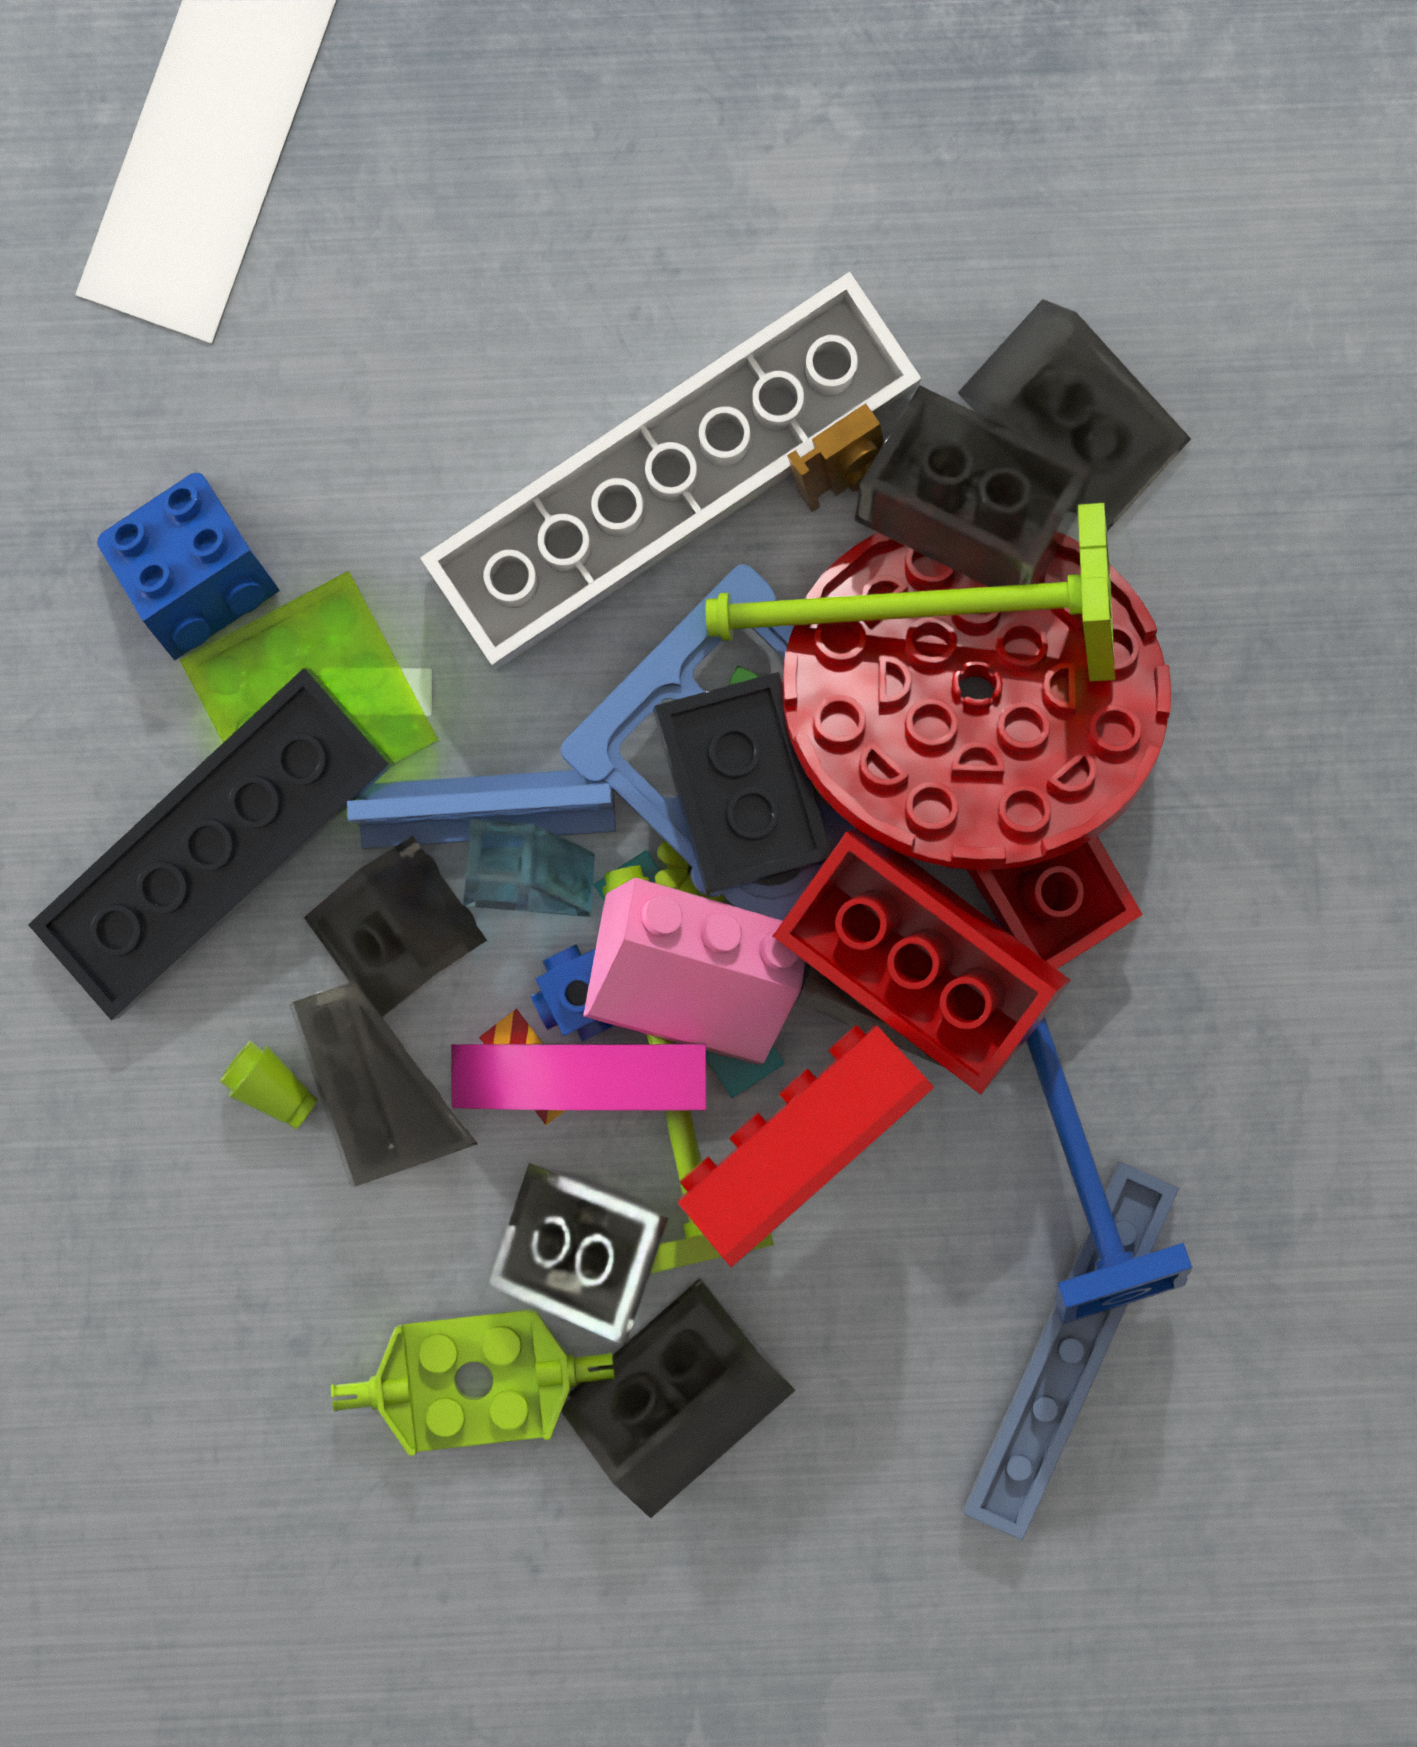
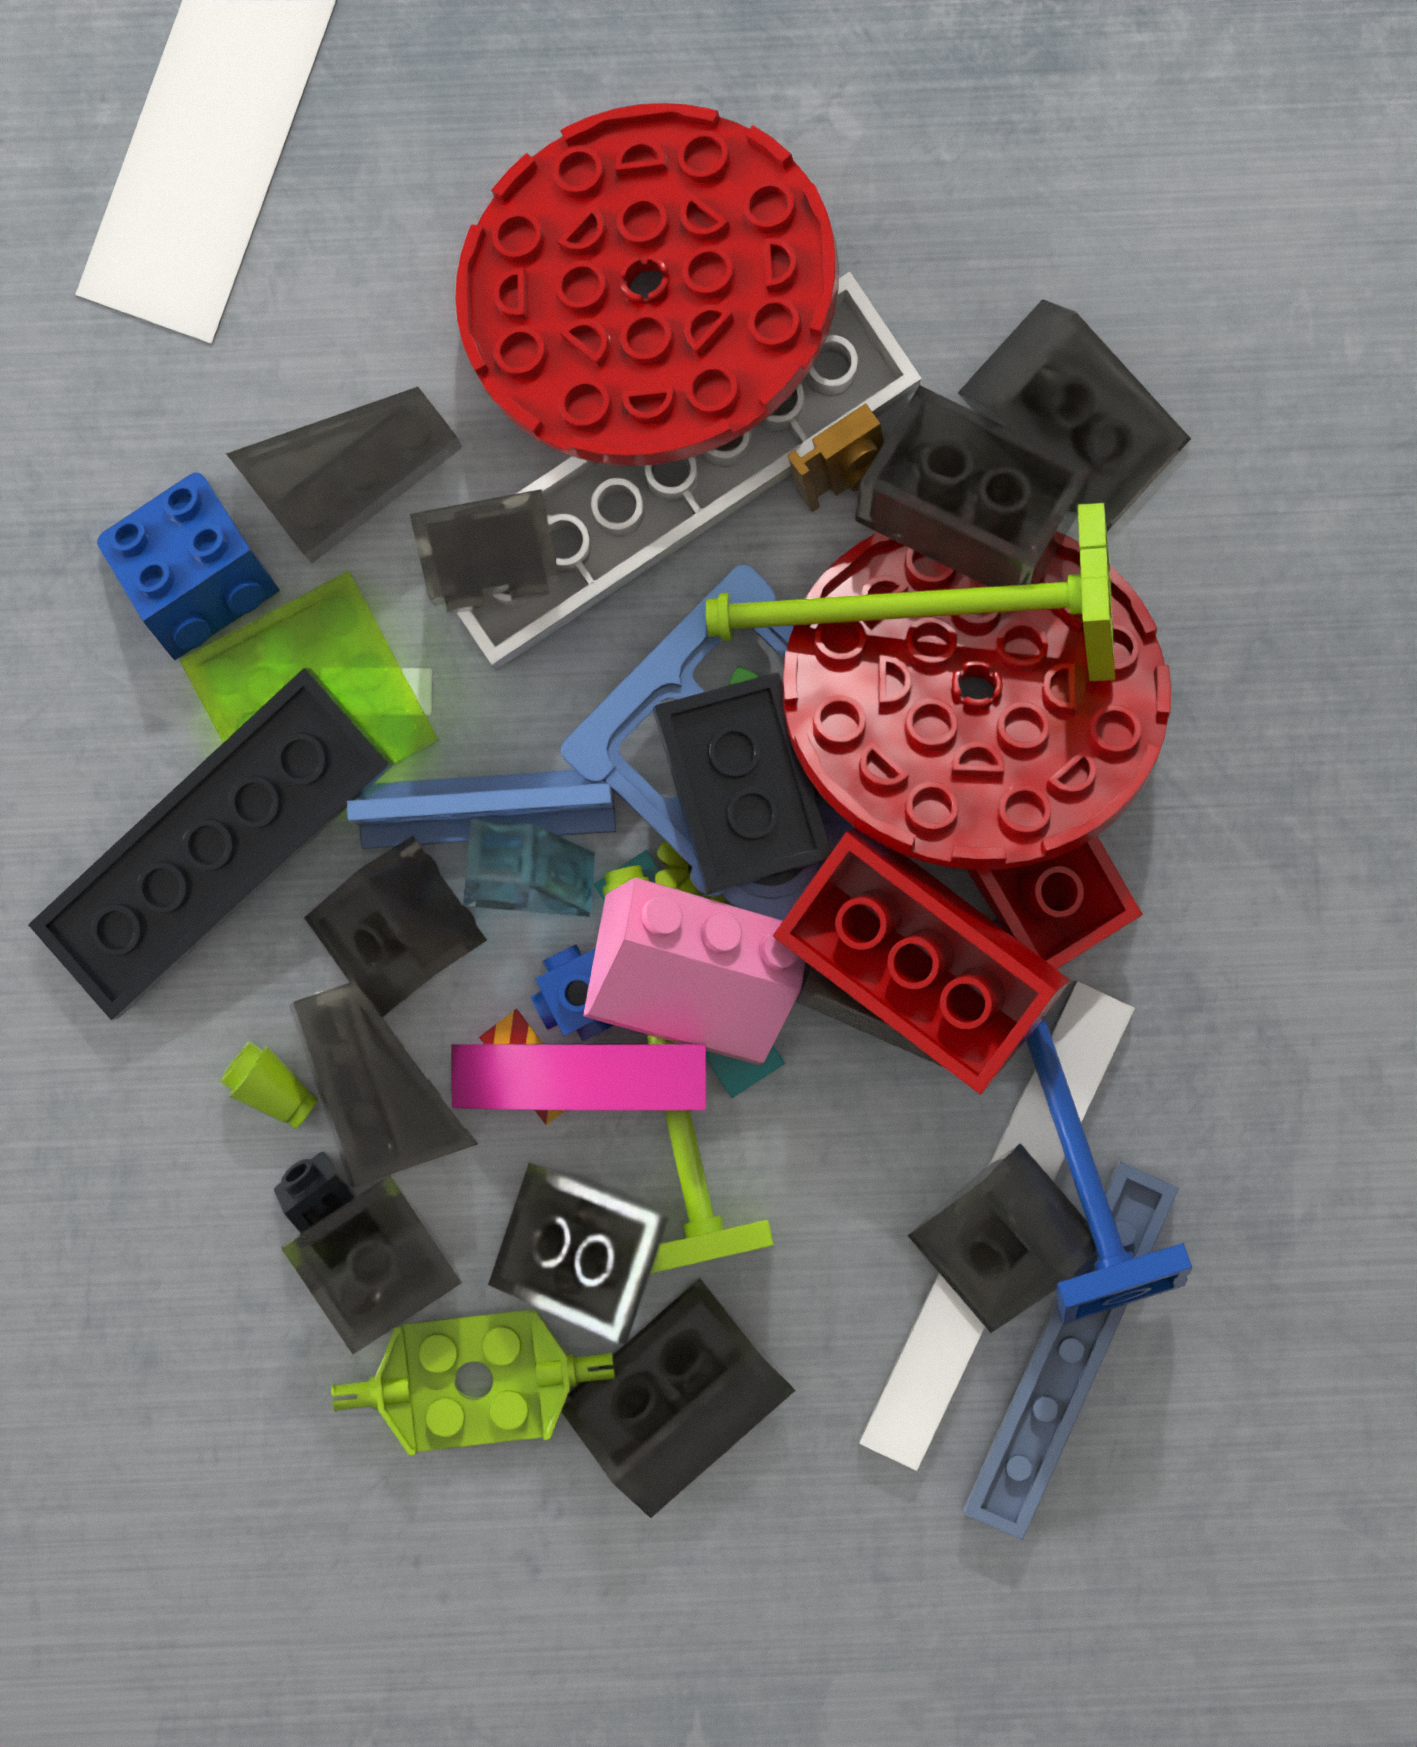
(312, 1191): none -> black bracket
(346, 467): none -> clear smoke wedge
(372, 1264): none -> clear smoke slope
(486, 550): none -> clear smoke slope
(710, 348): none -> red plate
(803, 1143): red slope -> none
(945, 1326): none -> white tile
(1006, 1238): none -> clear smoke slope

